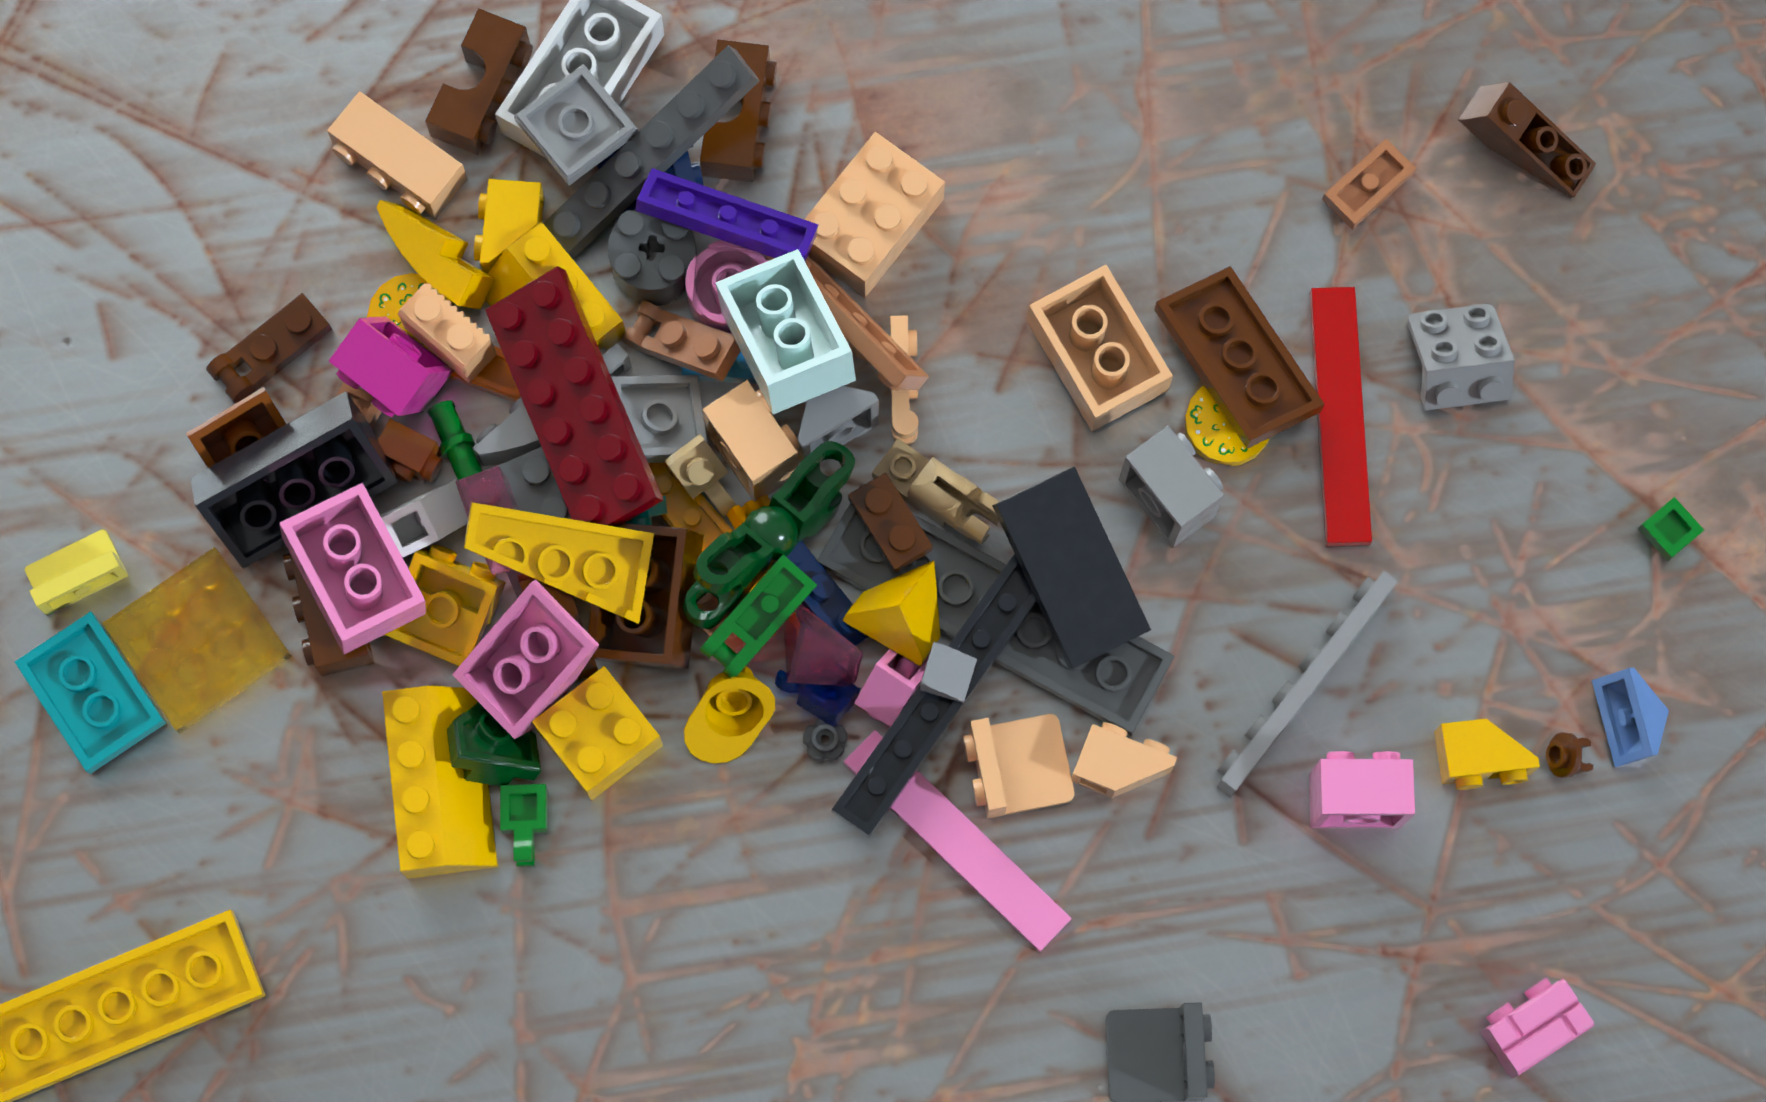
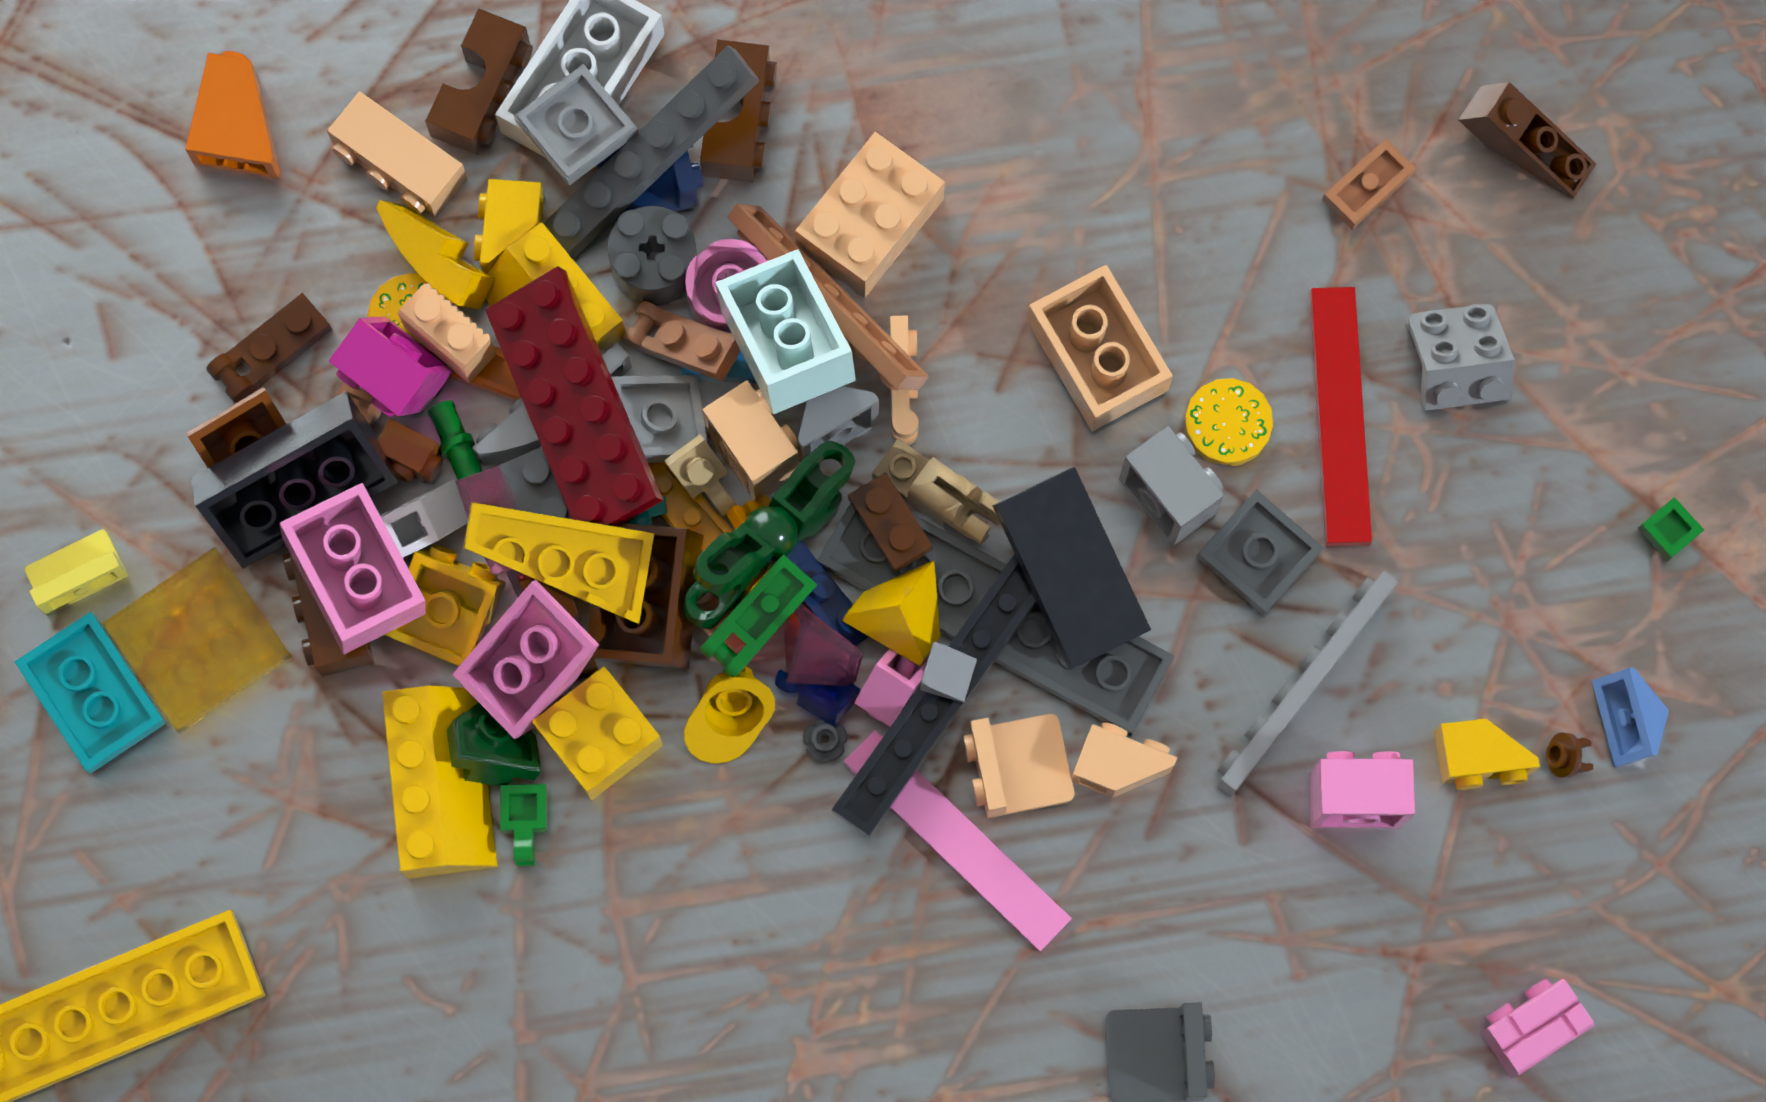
(231, 119): none -> orange slope
(724, 216): dark purple plate -> none
(1238, 357): reddish brown plate -> none
(1260, 552): none -> dark grey plate

